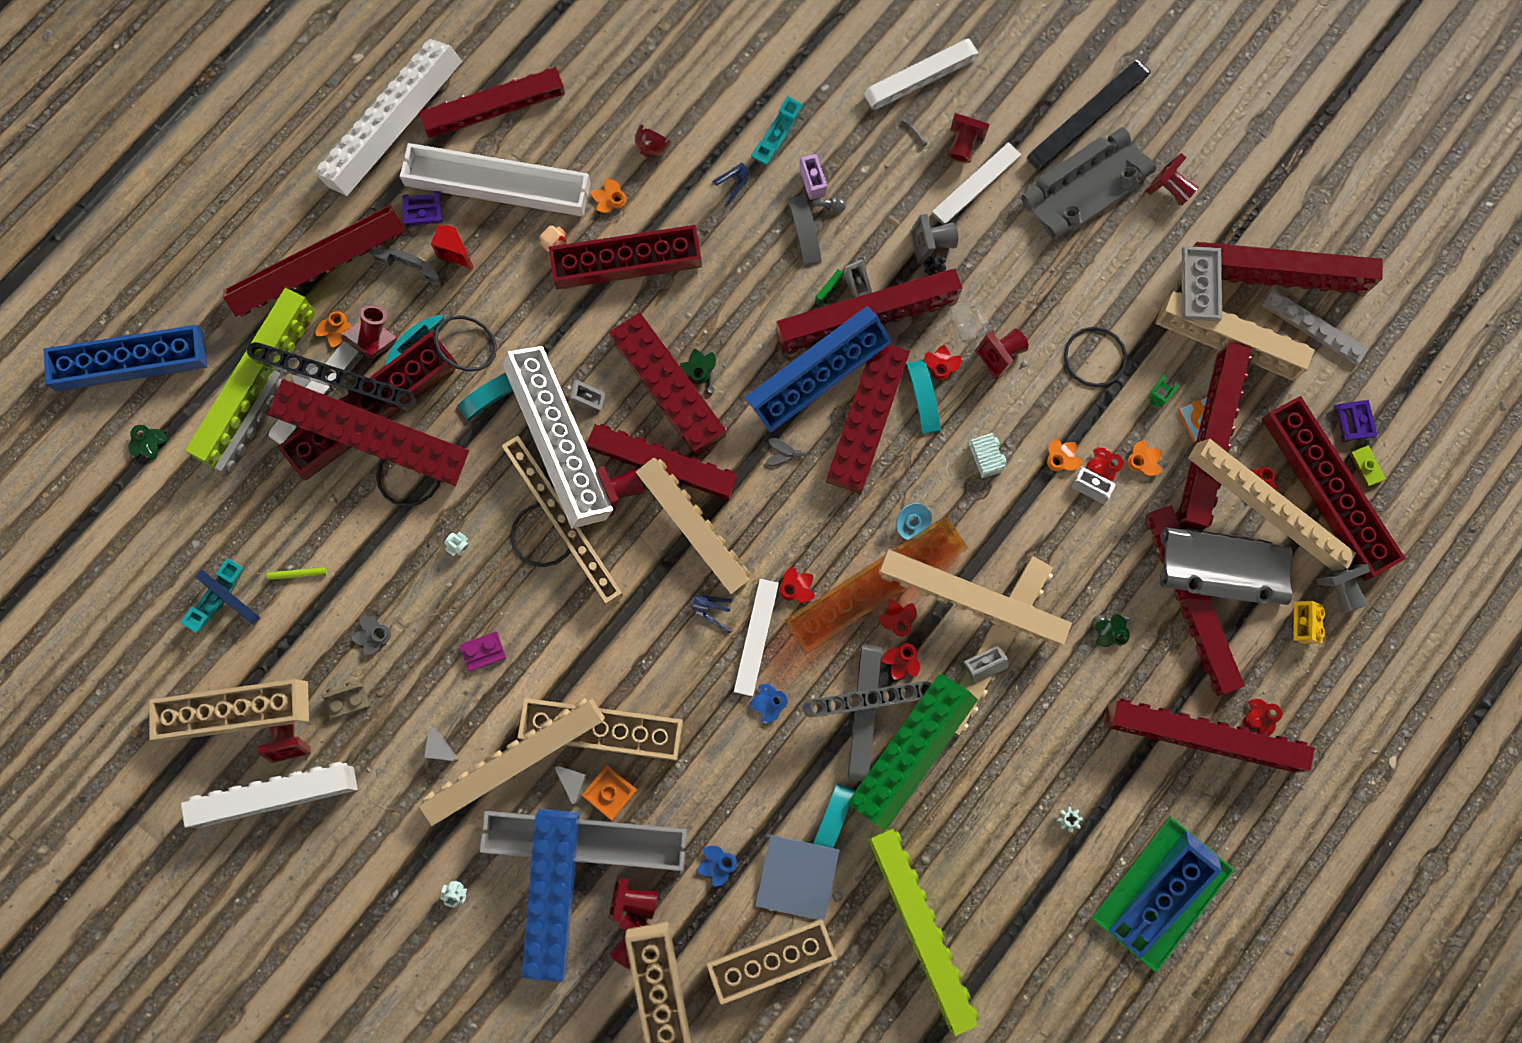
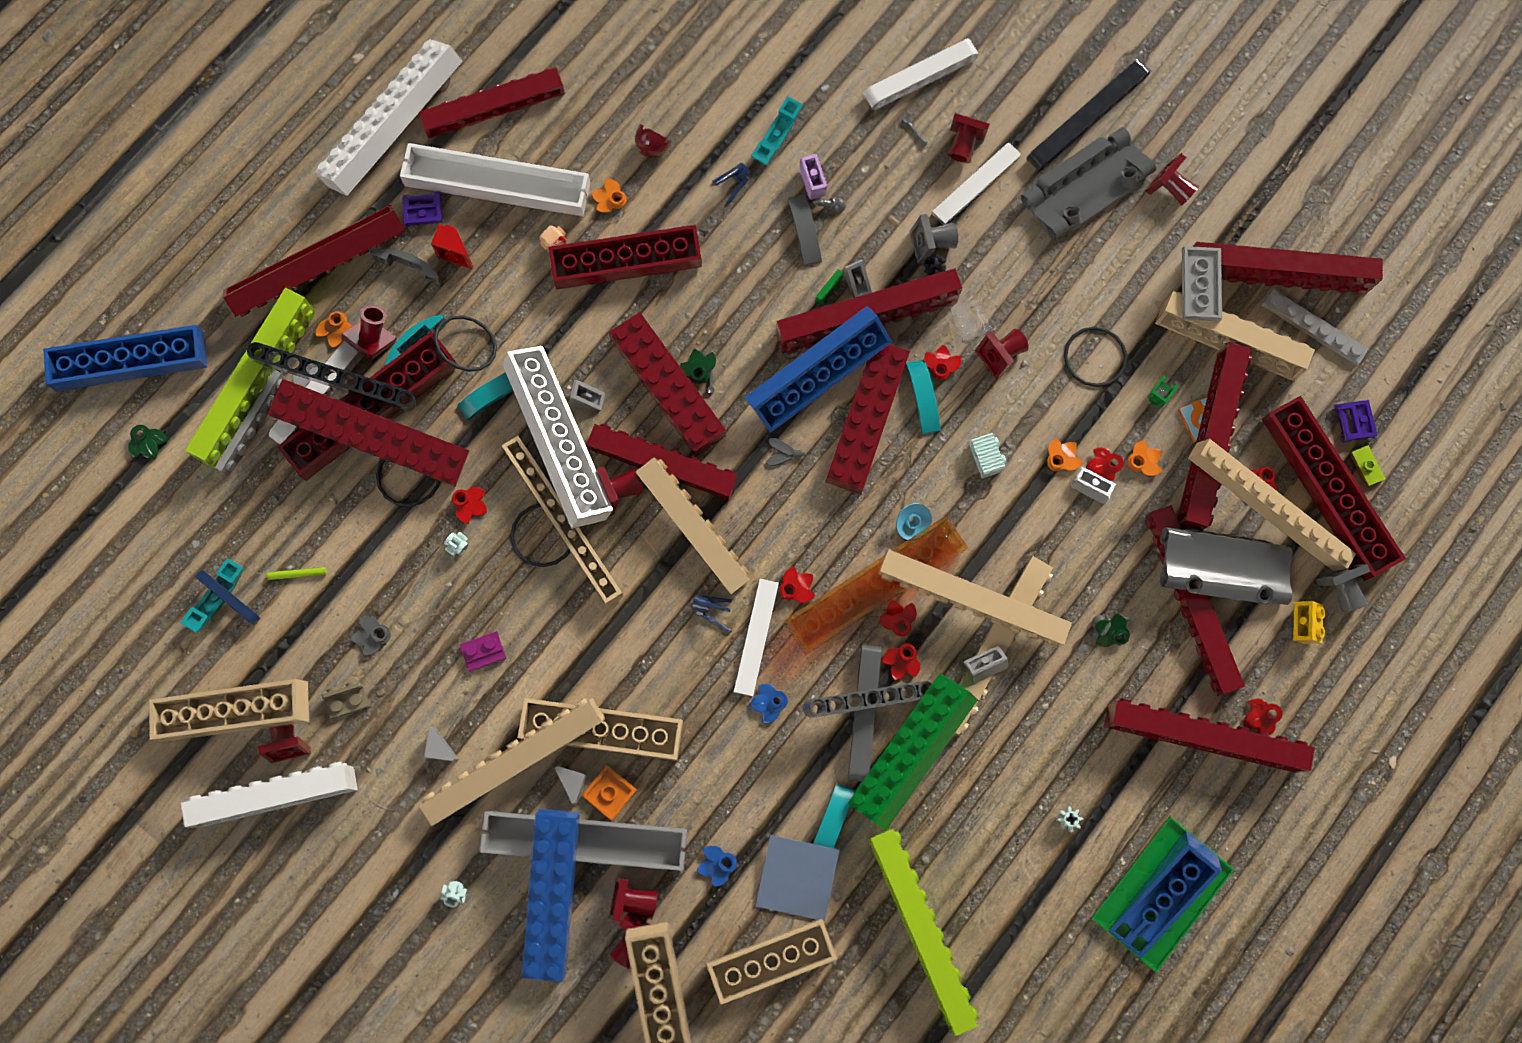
(471, 506): none -> red plate

